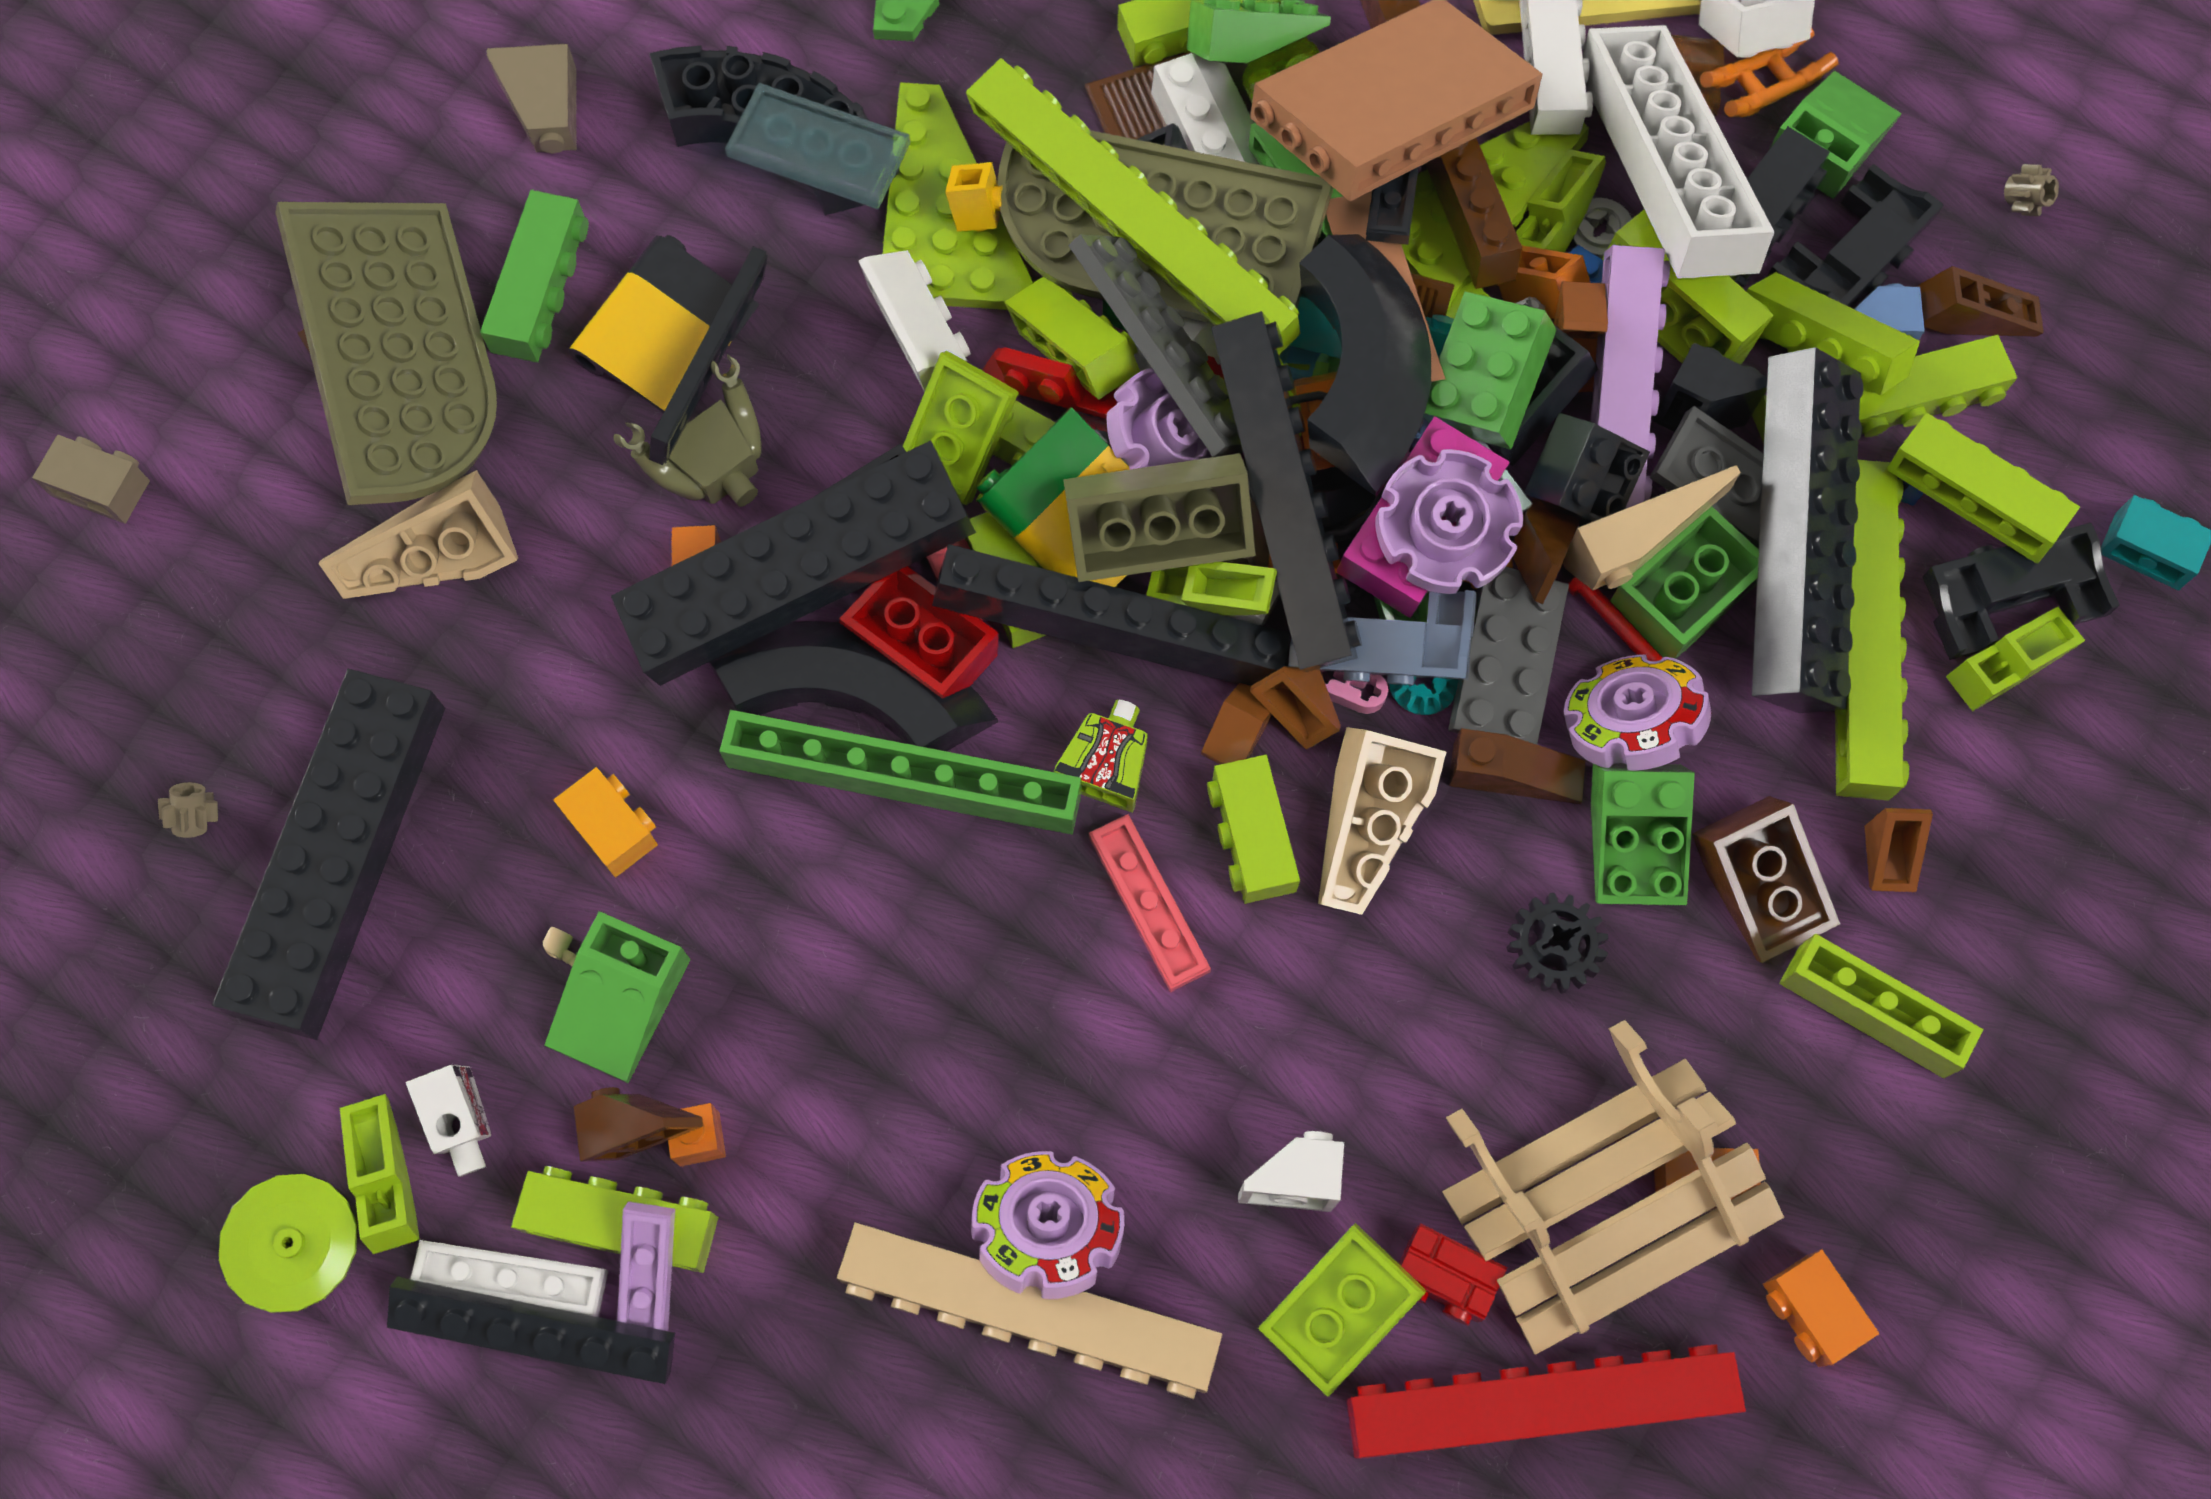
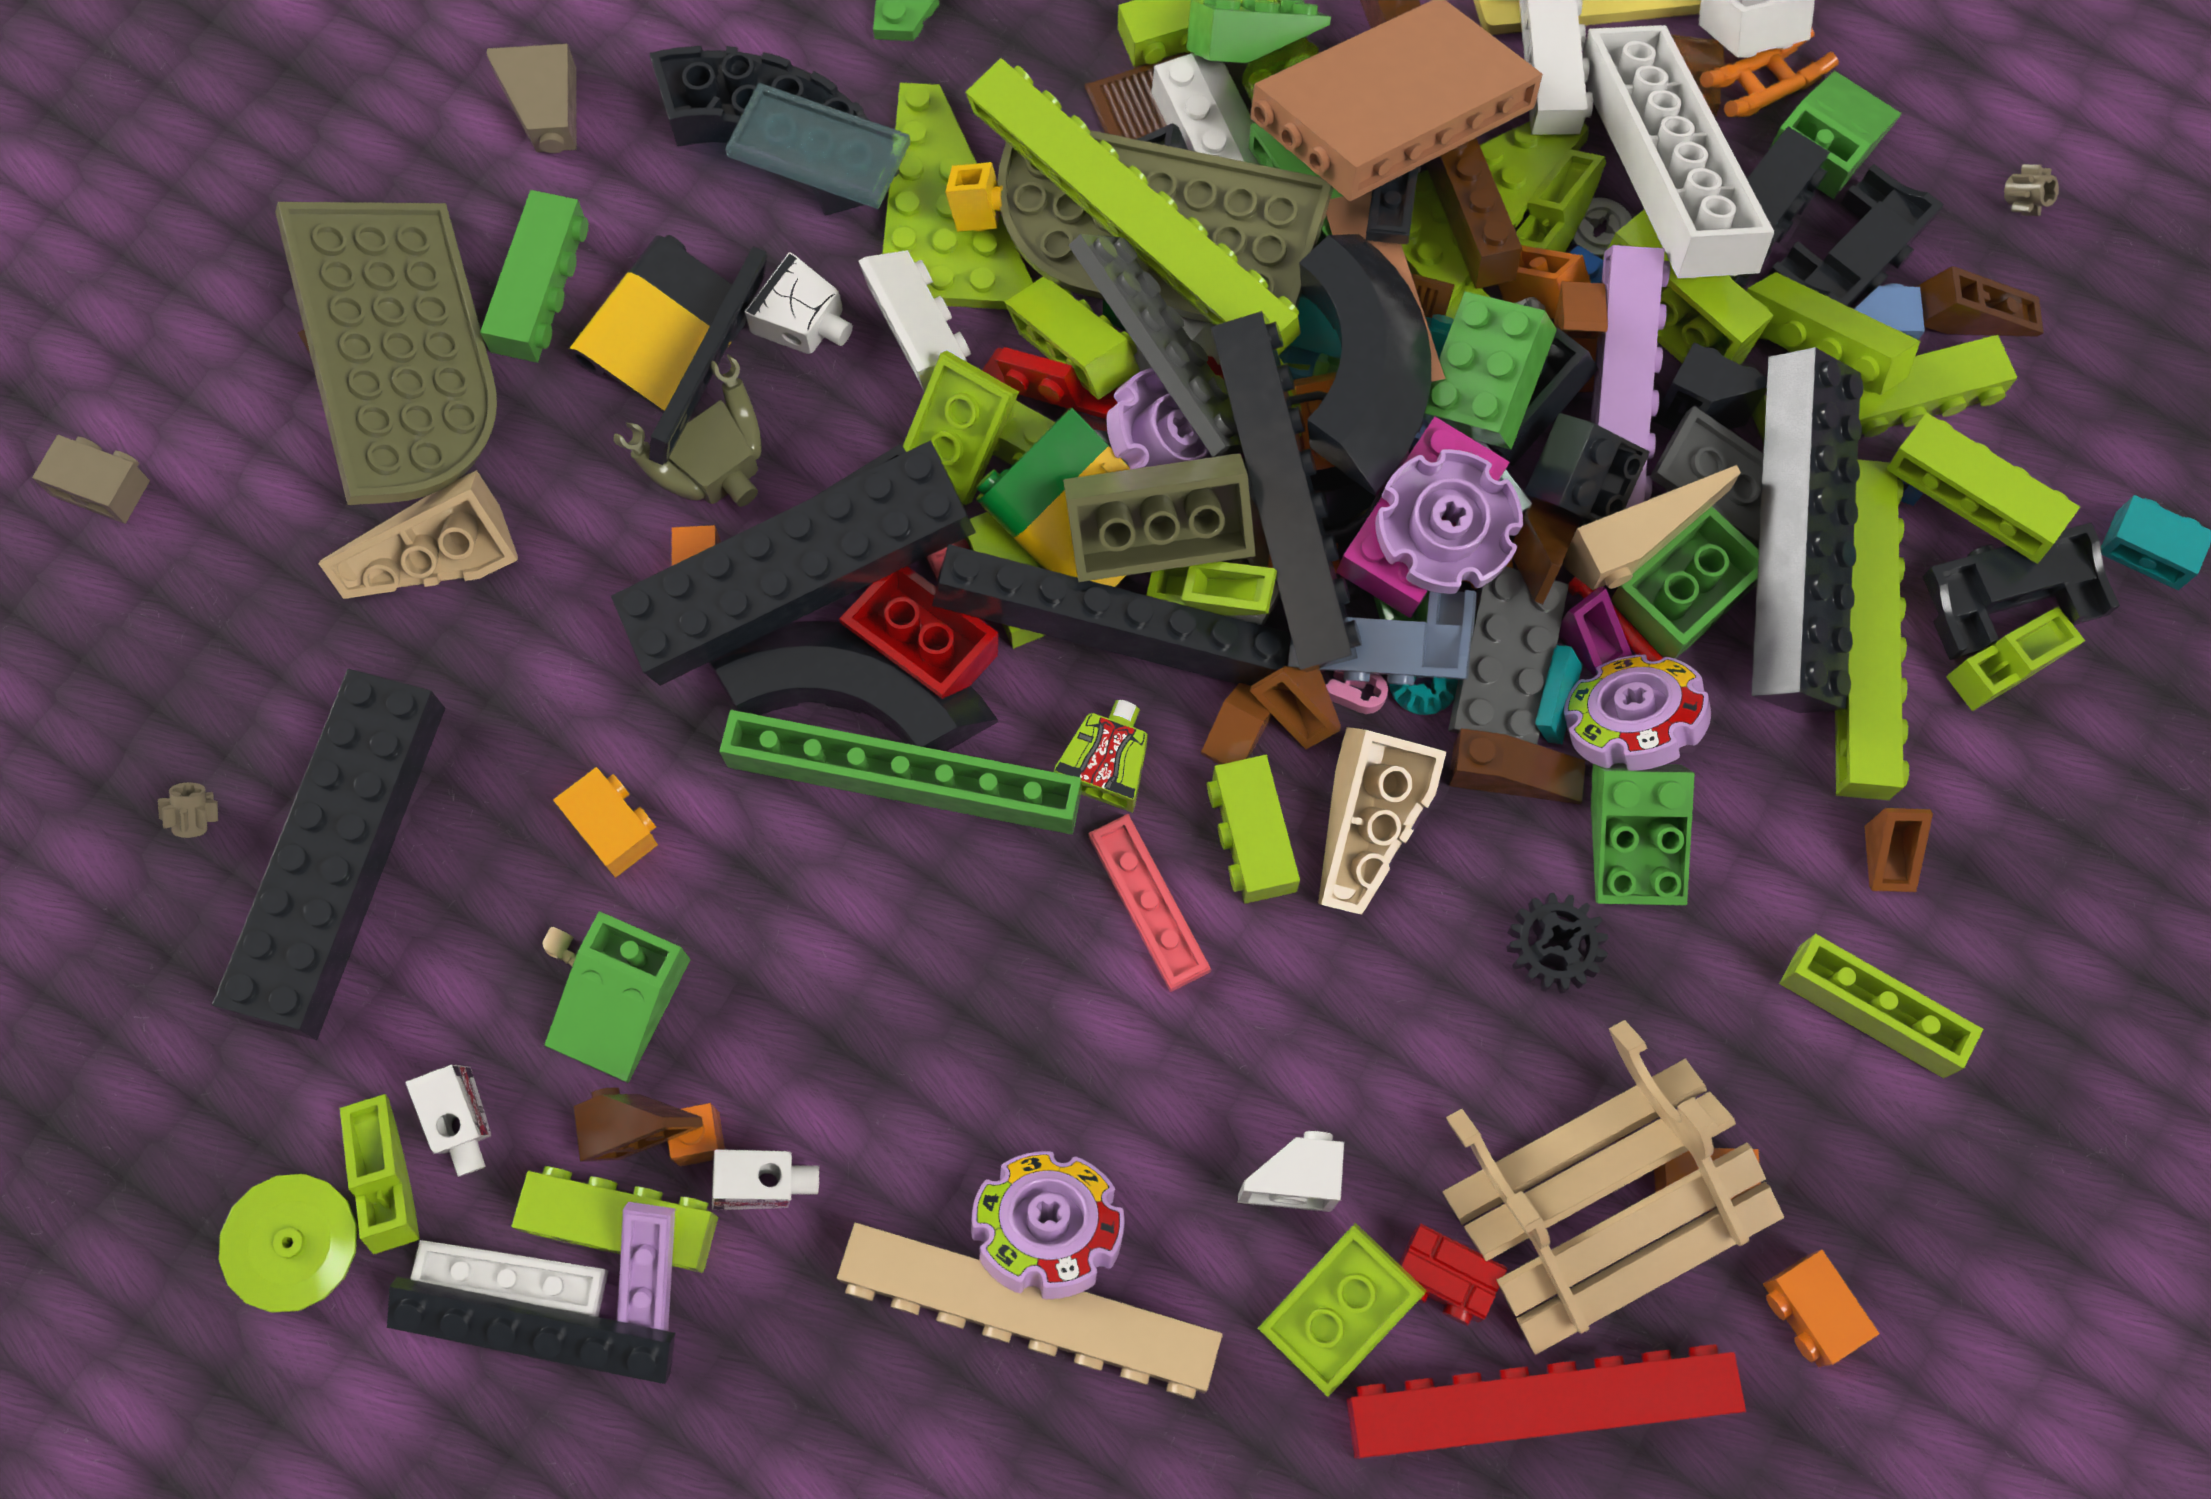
(738, 1183): none -> white torso
(798, 308): none -> white torso
(1561, 678): none -> teal tile
(1594, 631): none -> magenta slope
(1767, 876): reddish brown slope -> none

